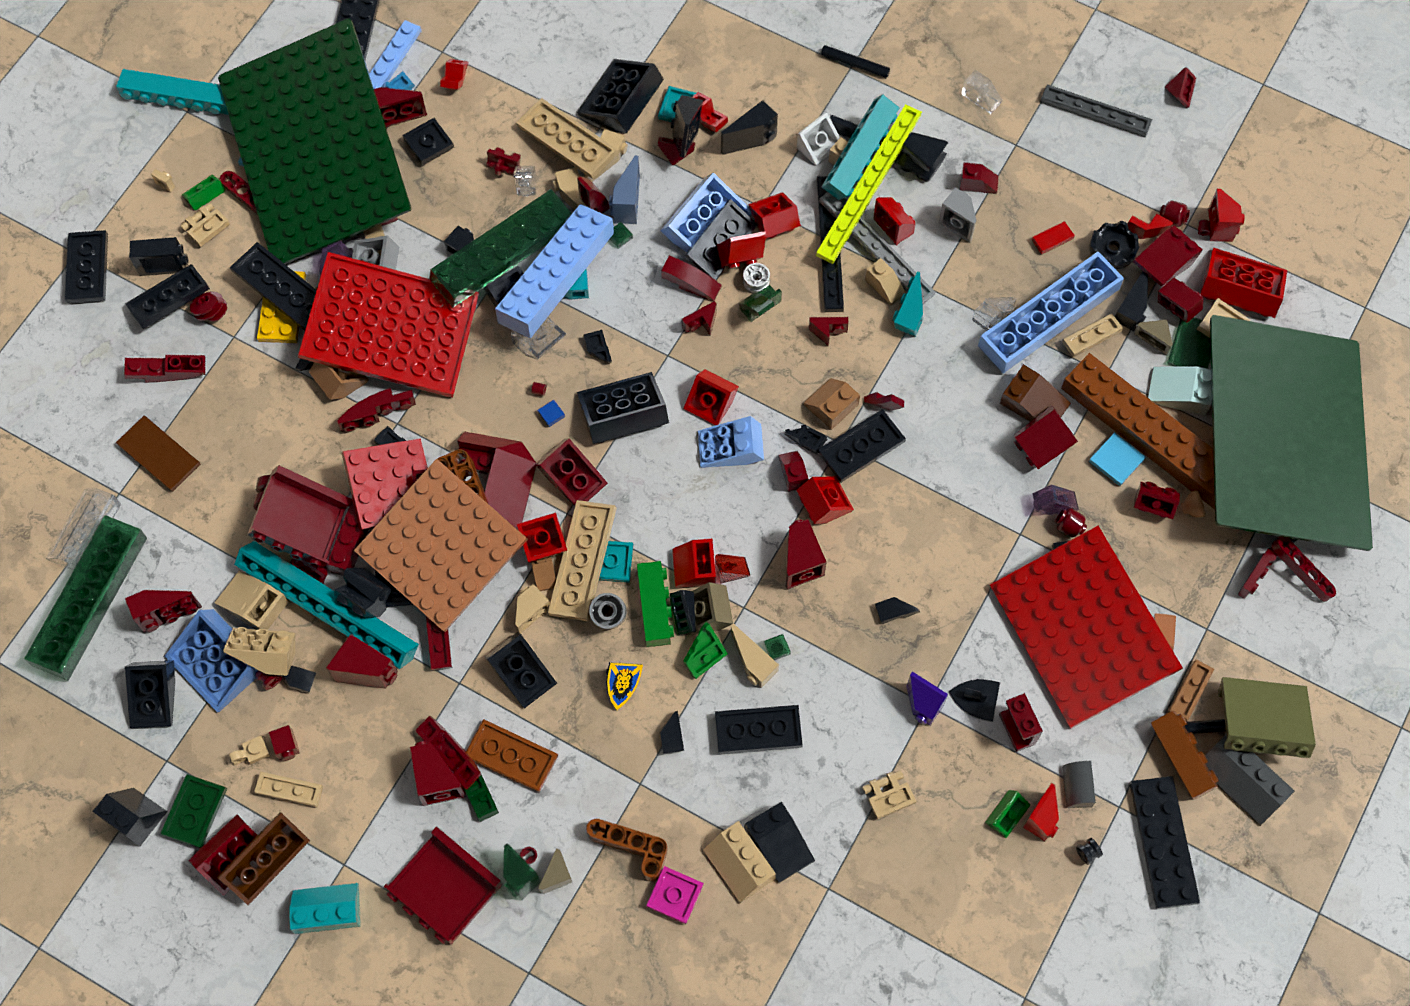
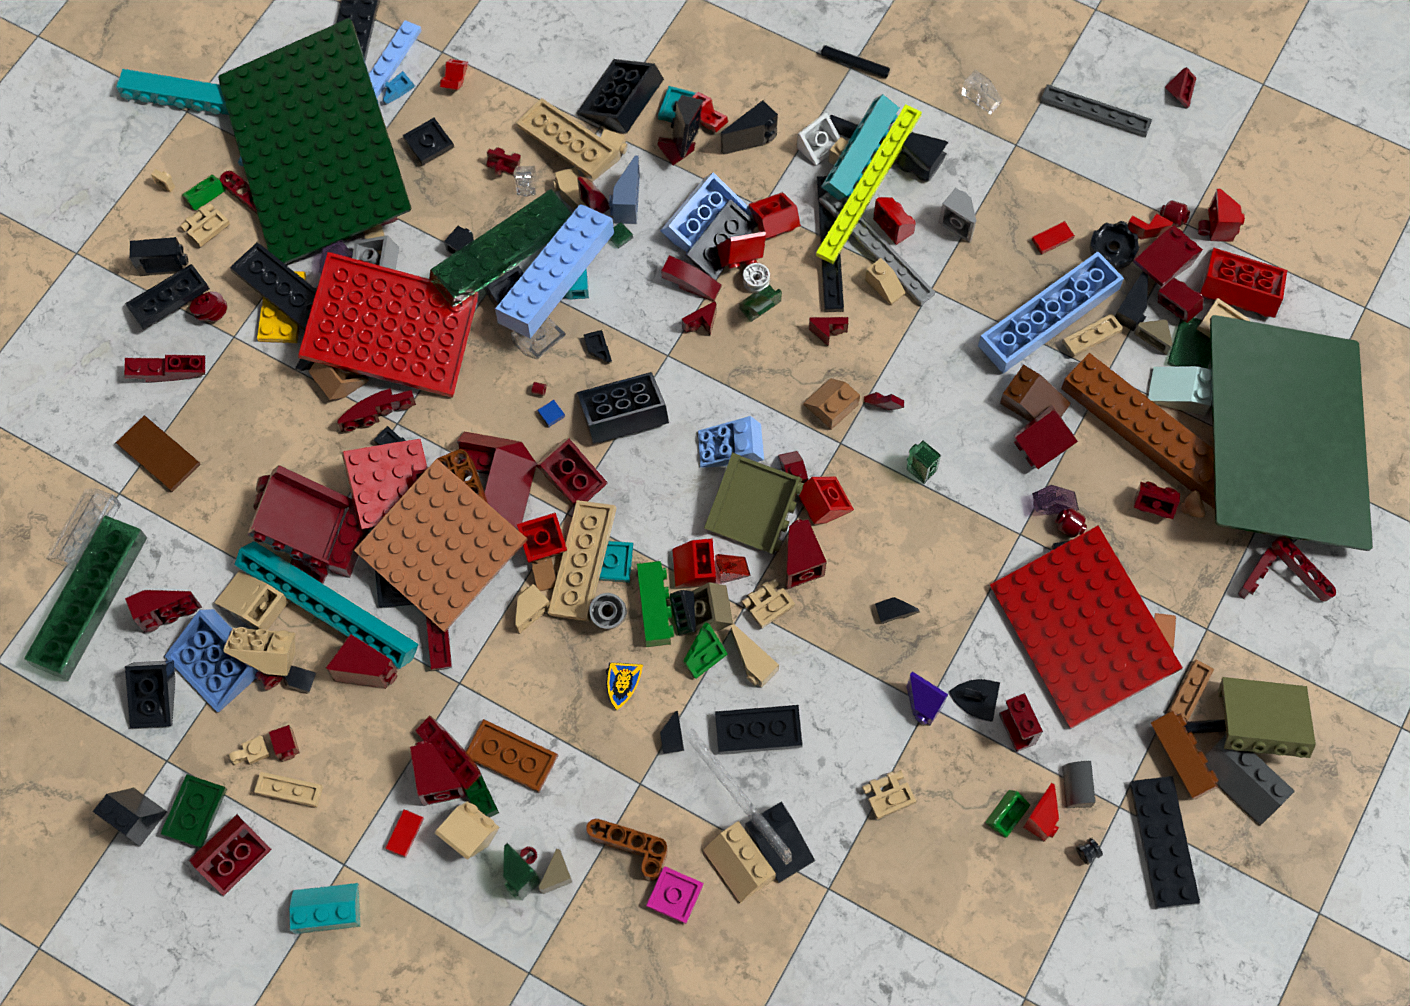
(86, 266): black plate -> none
(263, 858): reddish brown slope -> none
(363, 592): black piece -> none
(400, 105): dark red slope -> none
(404, 833): none -> red tile
(444, 887): dark red panel -> none
(467, 830): none -> tan slope
(520, 669): black slope -> none
(710, 397): red slope -> none
(739, 796): none -> clear tile
(754, 503): none -> olive panel
(772, 607): none -> tan plate
(777, 647): clear green plate -> none
(807, 438): black slope -> none
(861, 445): black plate -> none
(911, 312): teal slope -> none
(923, 461): none -> clear green brick
(978, 178): dark red slope -> none
(993, 311): clear slope -> none
(1117, 459): medium azure tile -> none

